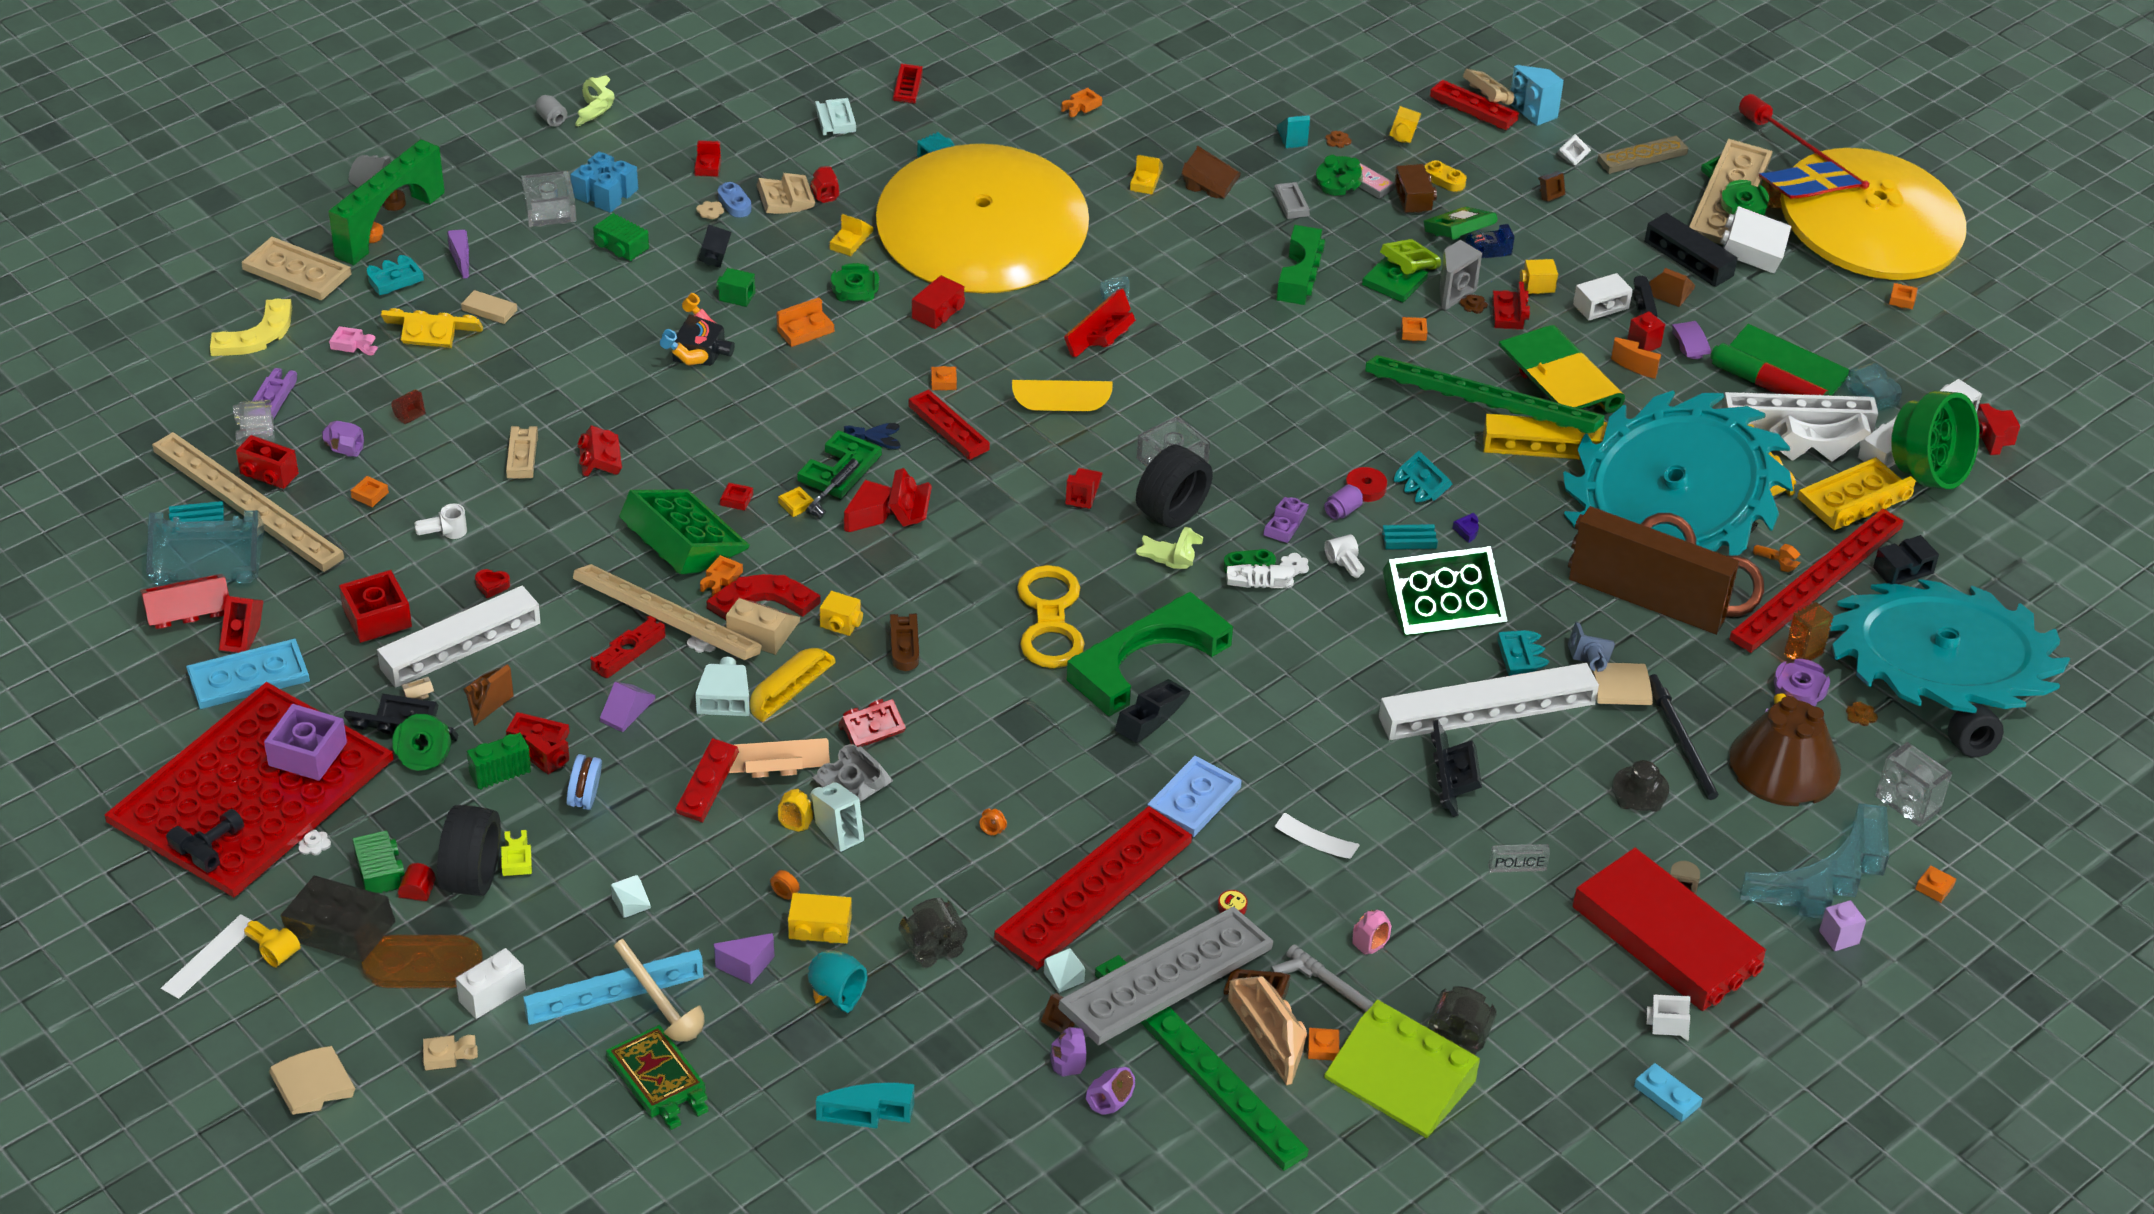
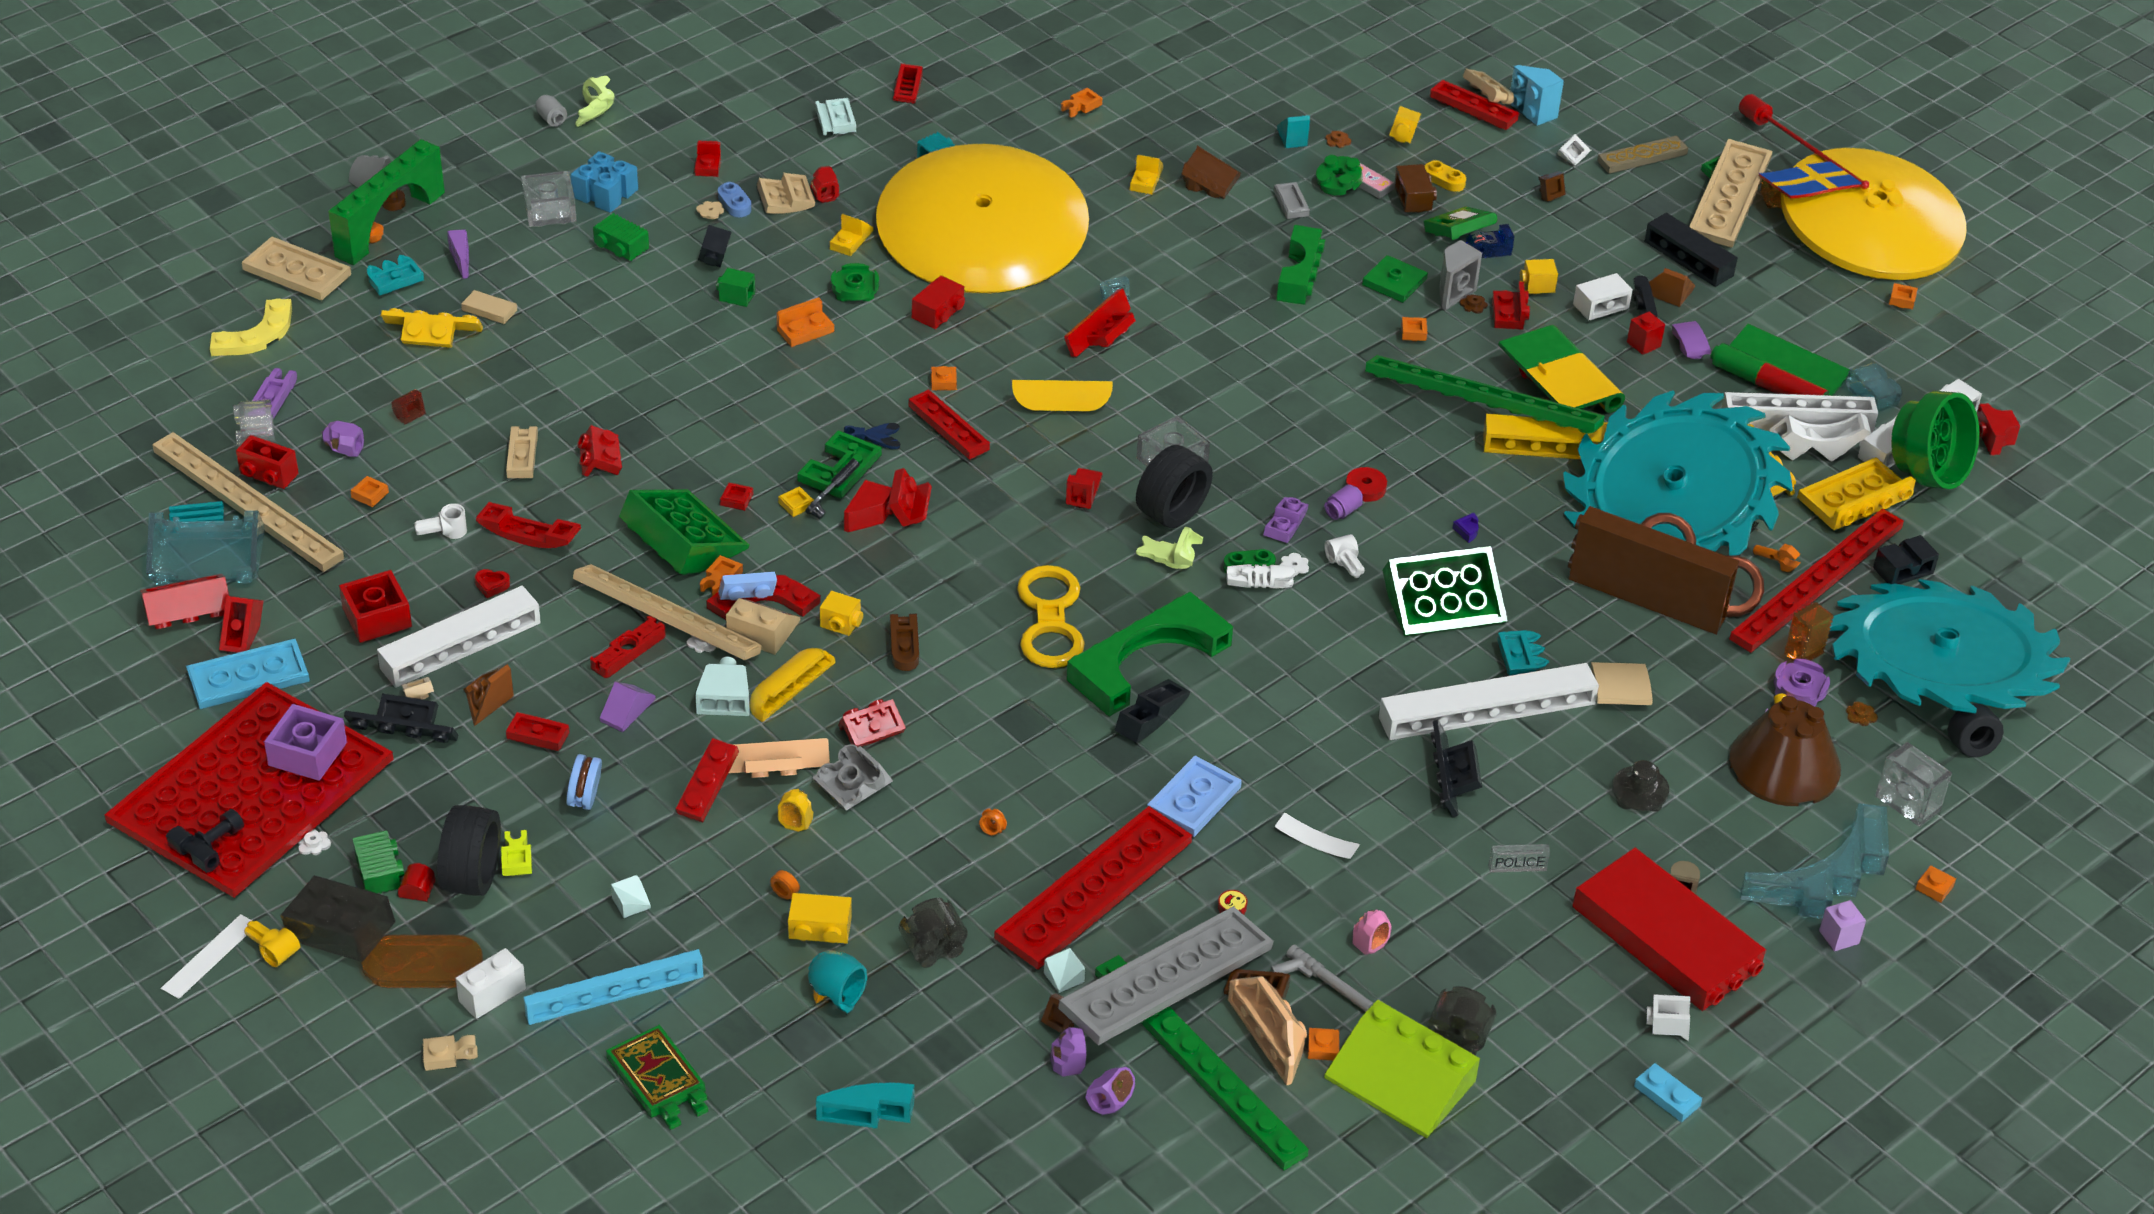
(312, 1079): tan slope -> none
(350, 339): bright pink plate -> none
(438, 742): green plate -> none
(499, 760): green brick -> none
(528, 532): none -> red slope
(545, 756): red bracket -> none
(681, 1028): tan piece -> none
(698, 339): torso -> none
(745, 956): medium lavender slope -> none
(747, 585): none -> light blue plate
(838, 815): light aqua torso -> none
(1406, 252): lime plate -> none
(1410, 536): teal tile -> none
(1422, 477): teal plate -> none
(1590, 649): sand blue bracket -> none
(1634, 359): orange slope -> none
(1663, 699): black bar -> none
(1755, 239): white brick -> none
(1756, 197): green plate -> none

